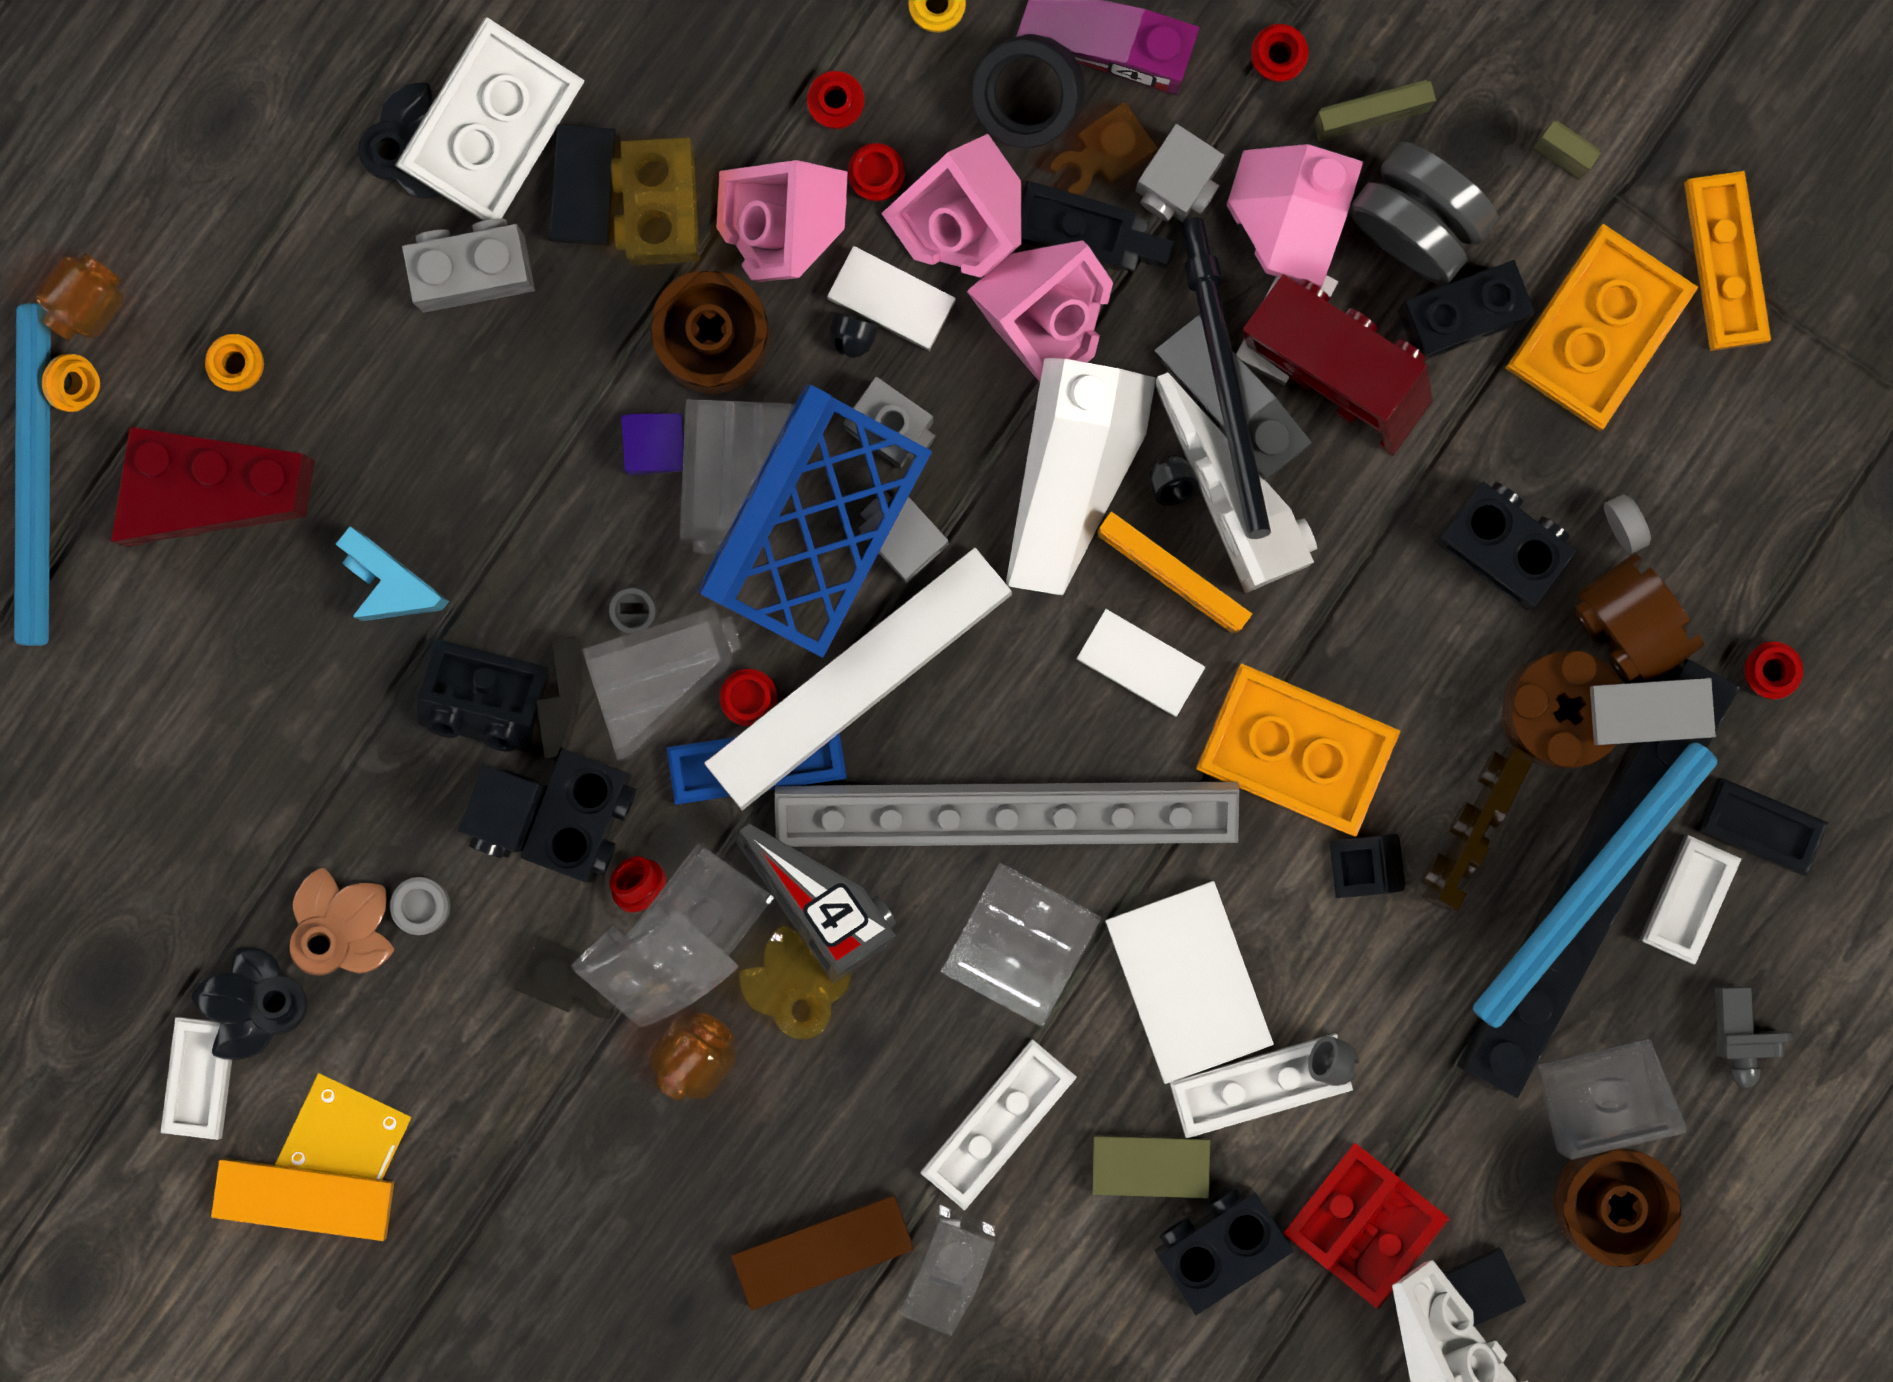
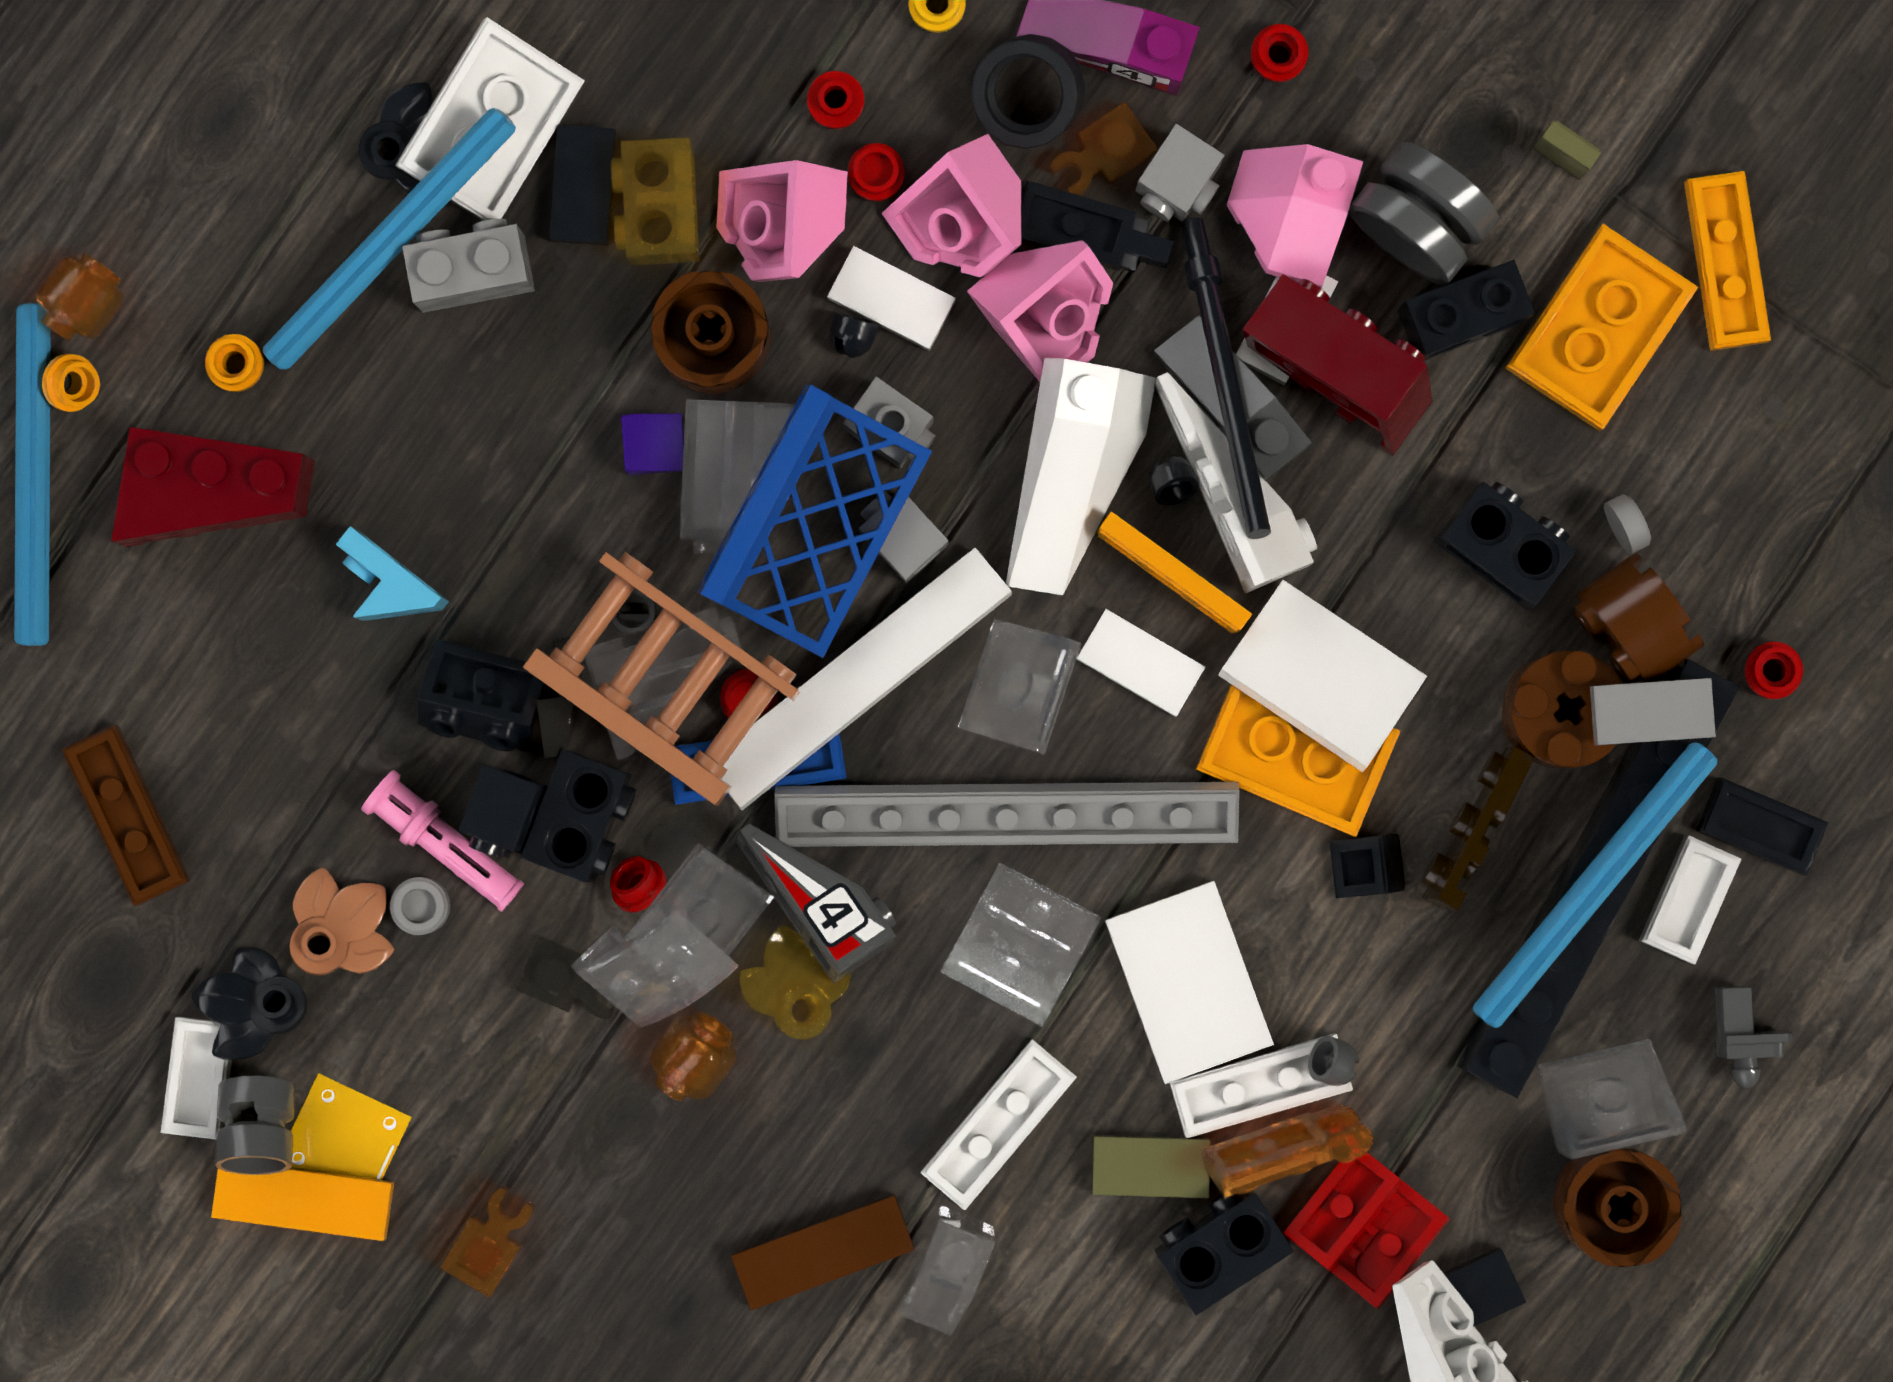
(126, 815): none -> reddish brown tile
(255, 1123): none -> dark grey wheel
(388, 238): none -> dark azure axle
(484, 1249): none -> clear orange plate
(498, 888): none -> bright pink pin
(611, 700): none -> nougat fence
(1019, 686): none -> clear slope
(1286, 1149): none -> clear orange hinge
(1322, 675): none -> white tile
(1374, 110): olive tile -> none

